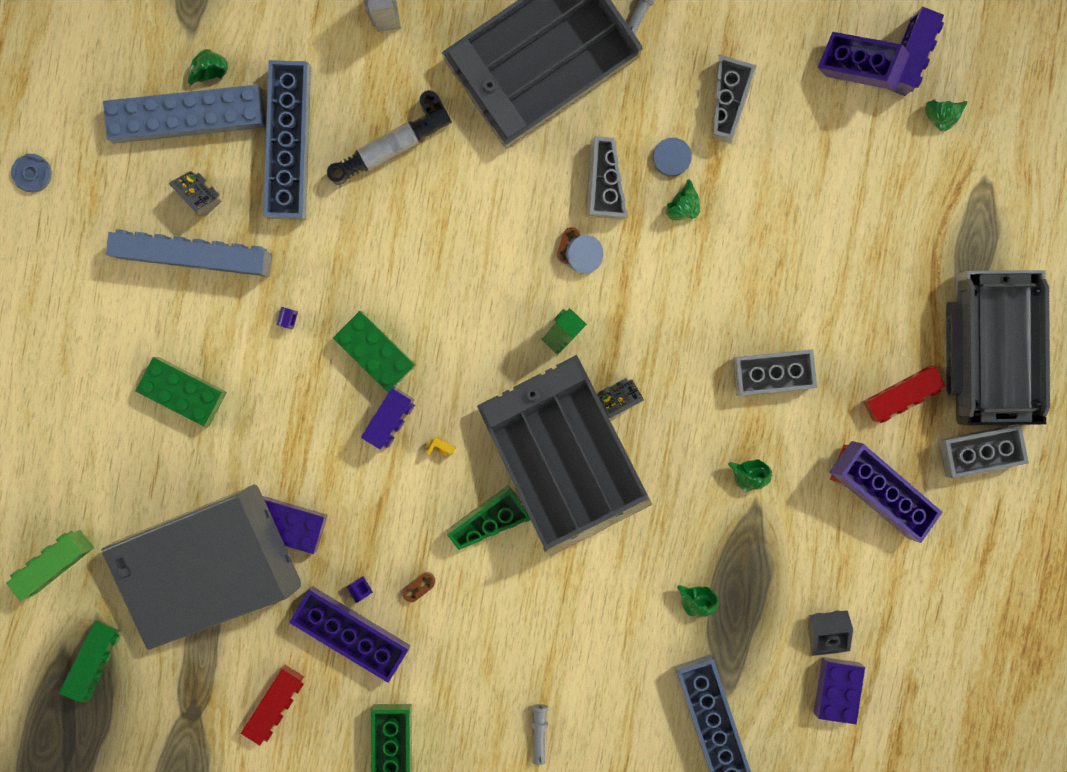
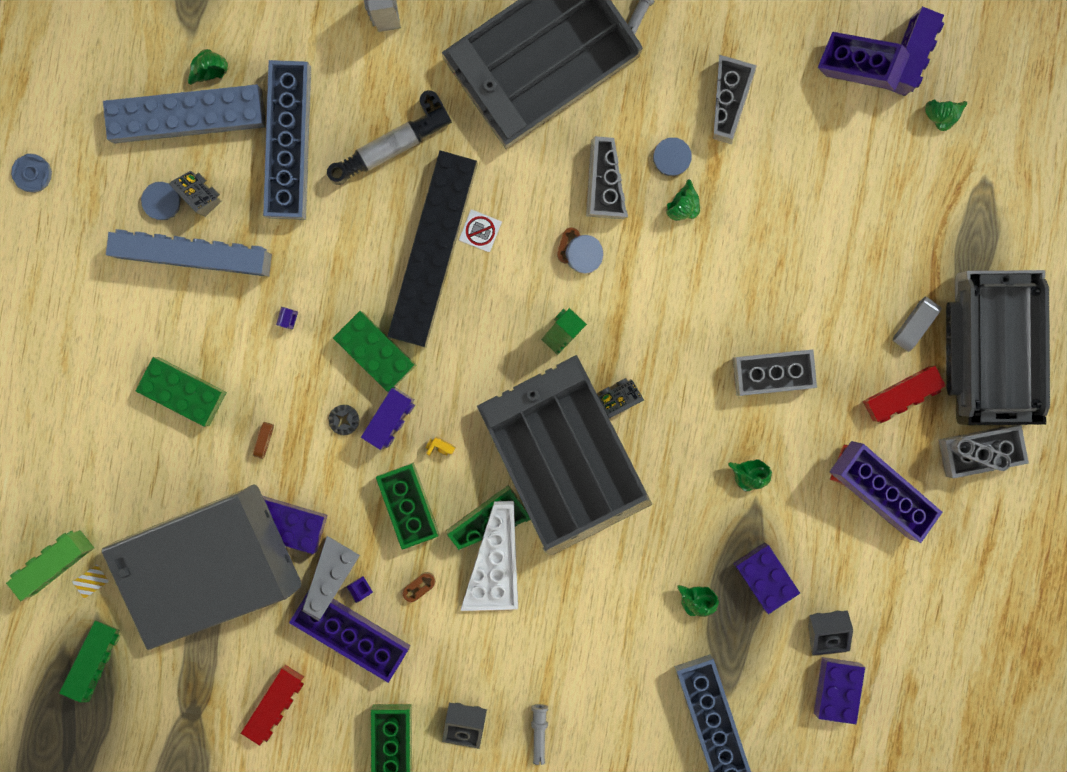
(90, 581): none -> sticker
(160, 201): none -> sand blue tile
(263, 440): none -> dark orange beam
(330, 574): none -> light grey wing
(352, 418): none -> dark grey gear
(407, 506): none -> green brick
(432, 248): none -> black brick
(464, 725): none -> dark grey slope
(480, 230): none -> sticker
(495, 570): none -> white wing
(766, 578): none -> dark purple brick
(917, 324): none -> light grey beam
(989, 458): none -> light grey beam

